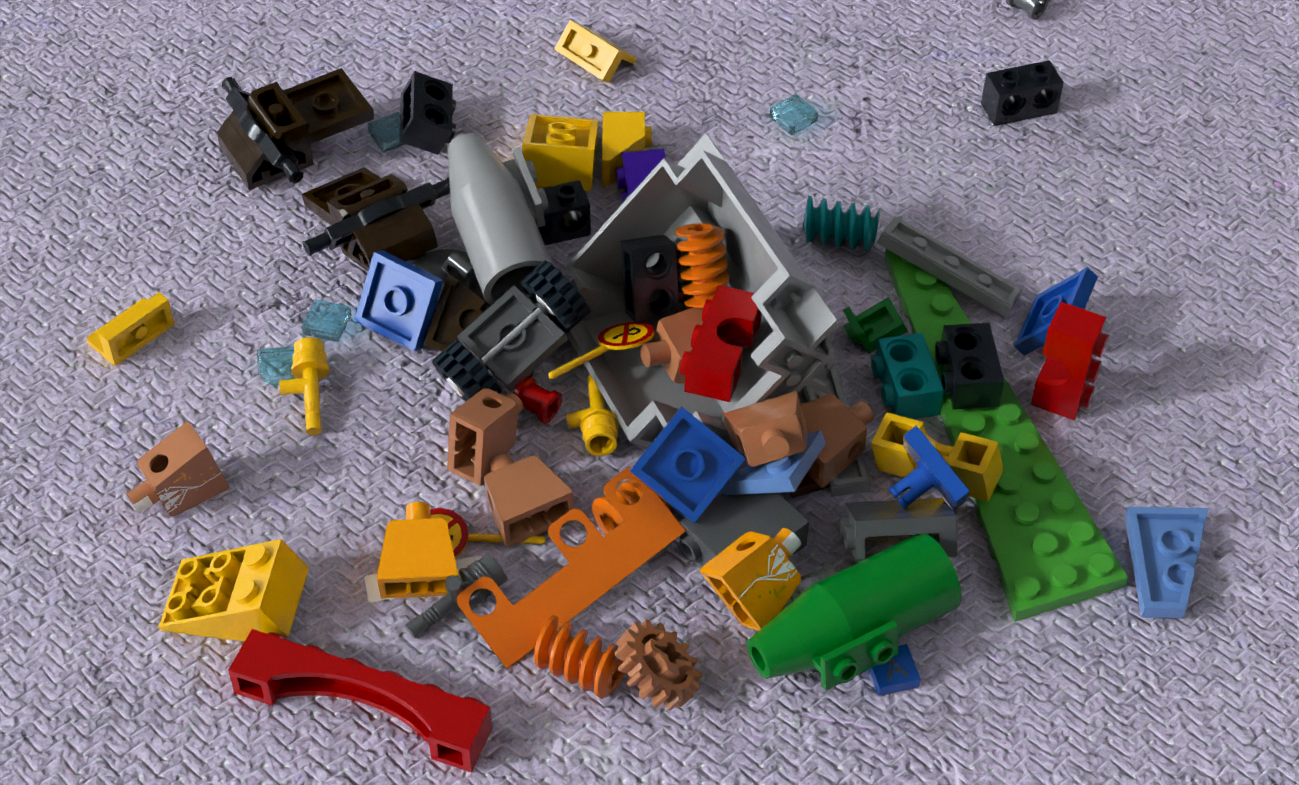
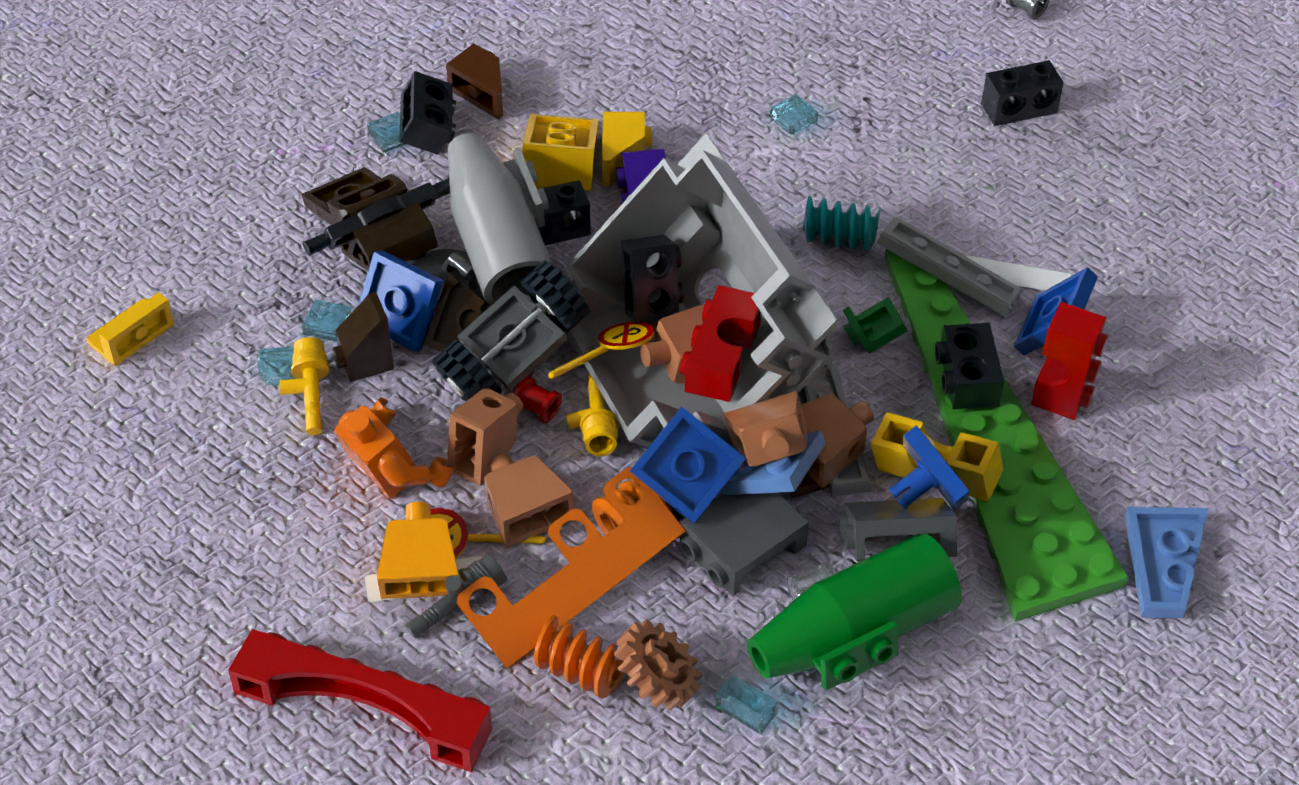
(178, 473): nougat torso -> none
(236, 592): yellow slope -> none
(274, 127): dark brown piece -> none
(364, 341): none -> dark brown slope
(382, 455): none -> orange torso
(477, 79): none -> reddish brown slope
(592, 51): yellow panel -> none
(705, 261): orange piece -> none
(746, 704): none -> clear light blue piece
(755, 576): light orange torso -> none
(896, 674): blue tile -> none
(907, 376): teal brick -> none
(1023, 275): none -> white sticker

